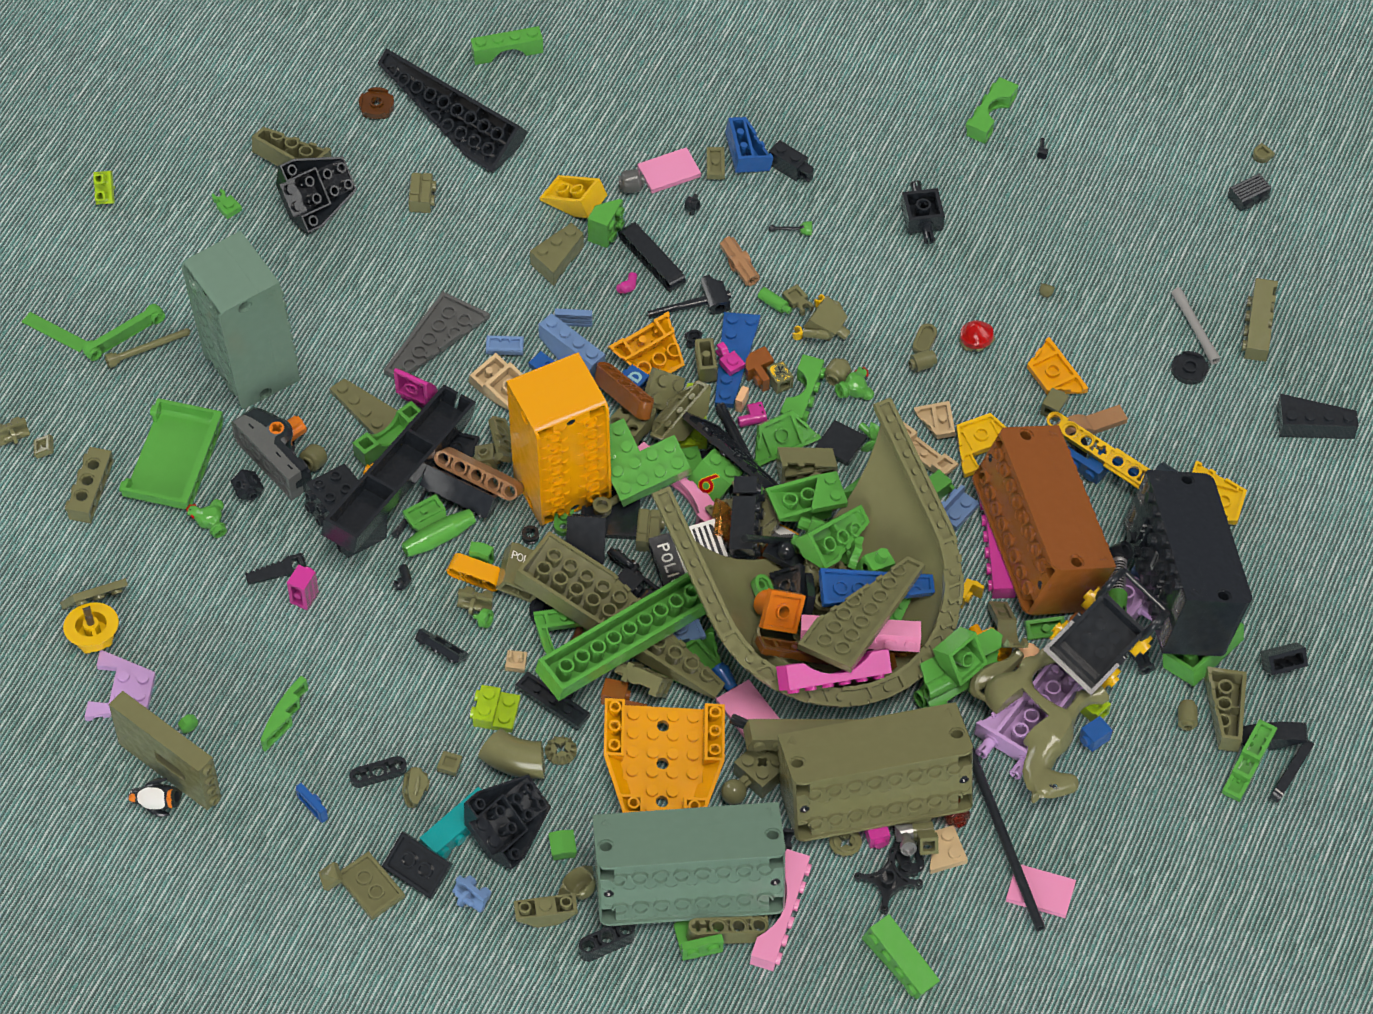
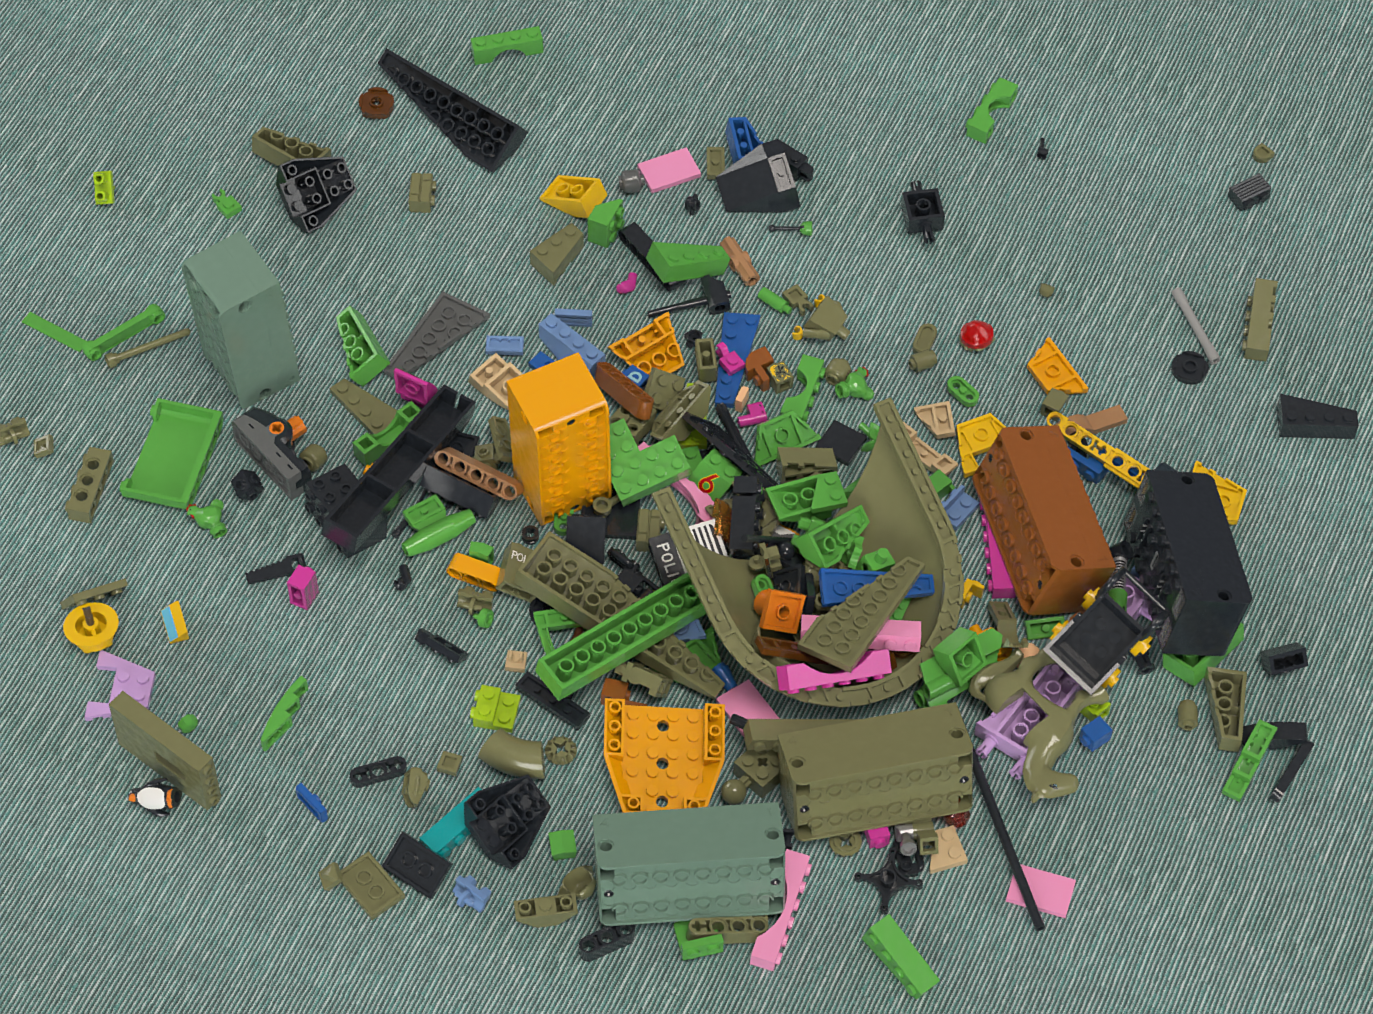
(174, 623): none -> yellow slope
(362, 349): none -> bright green wedge
(686, 261): none -> bright green wedge
(759, 182): none -> black wedge
(768, 559): none -> olive hips
(963, 392): none -> bright green plate

